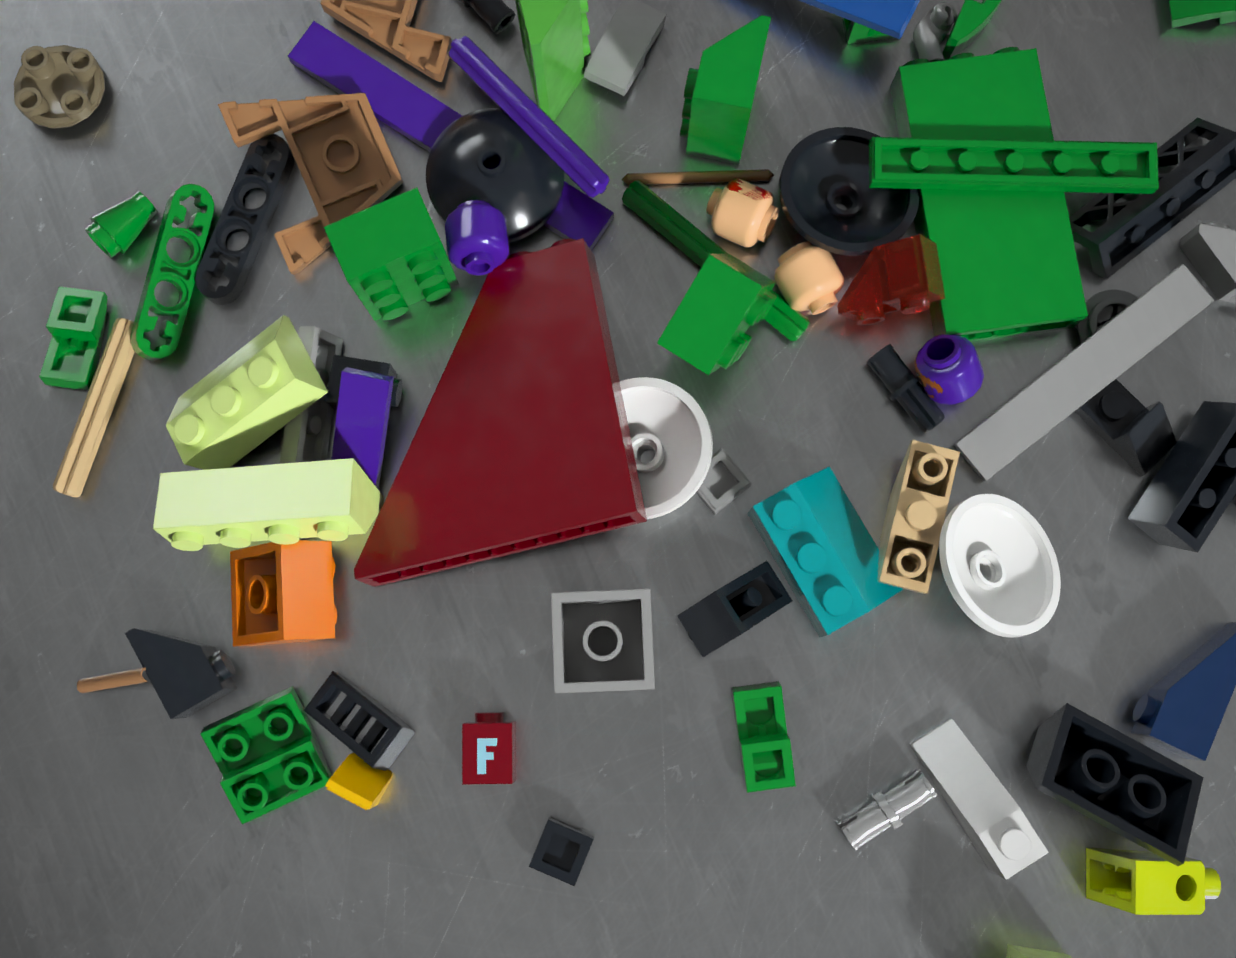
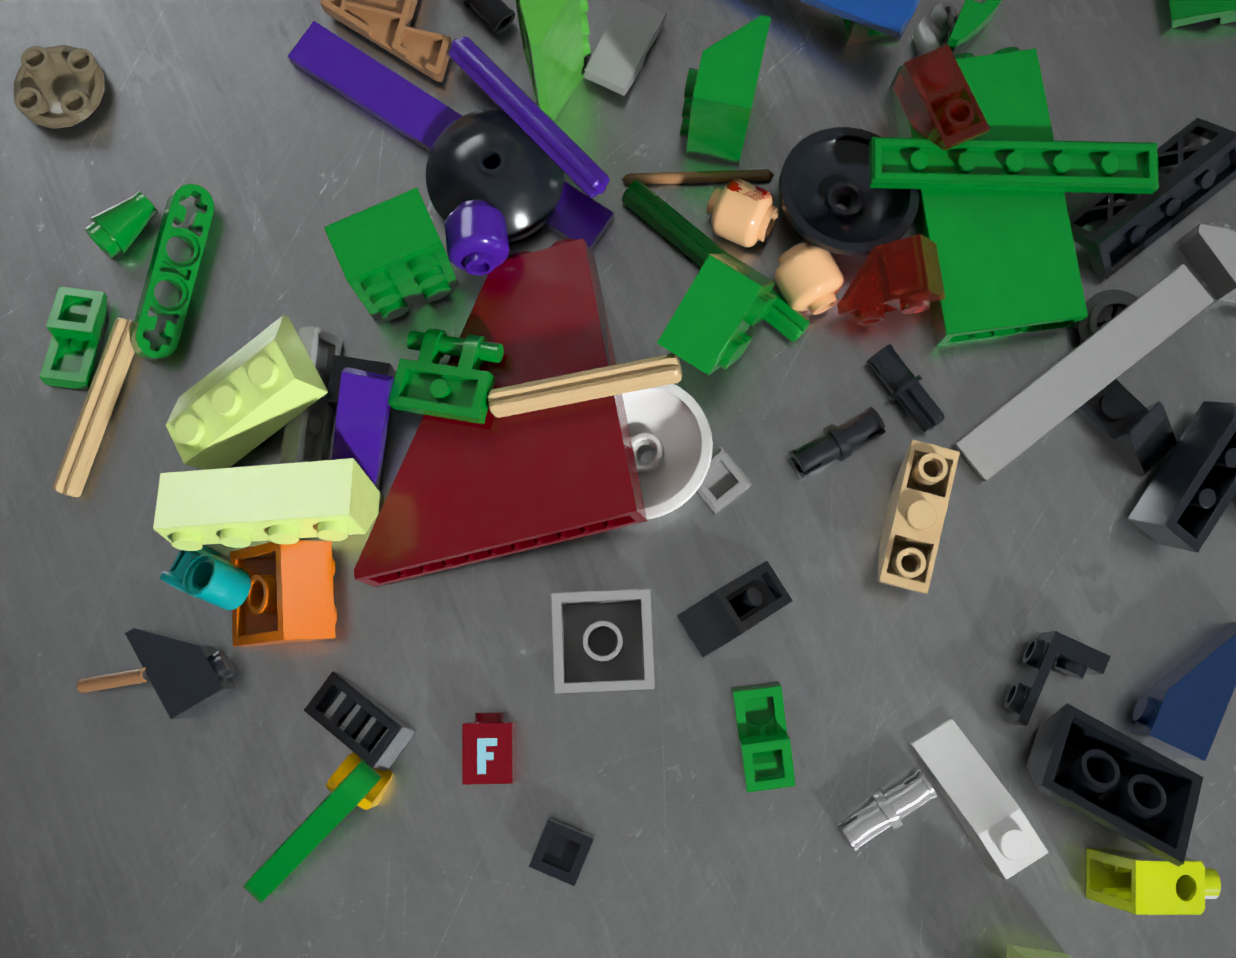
(209, 578): none -> teal piece
(237, 216): black beam -> none
(267, 755): green slope -> none
(312, 831): none -> green beam
(337, 155): medium nougat wing -> none
(444, 389): none -> green plate
(585, 385): none -> tan axle
(822, 550): teal slope -> none
(837, 442): none -> black pin
(939, 99): none -> clear red slope
(949, 369): dark purple head -> none
(999, 565): white dish -> none
(1072, 659): none -> black bracket

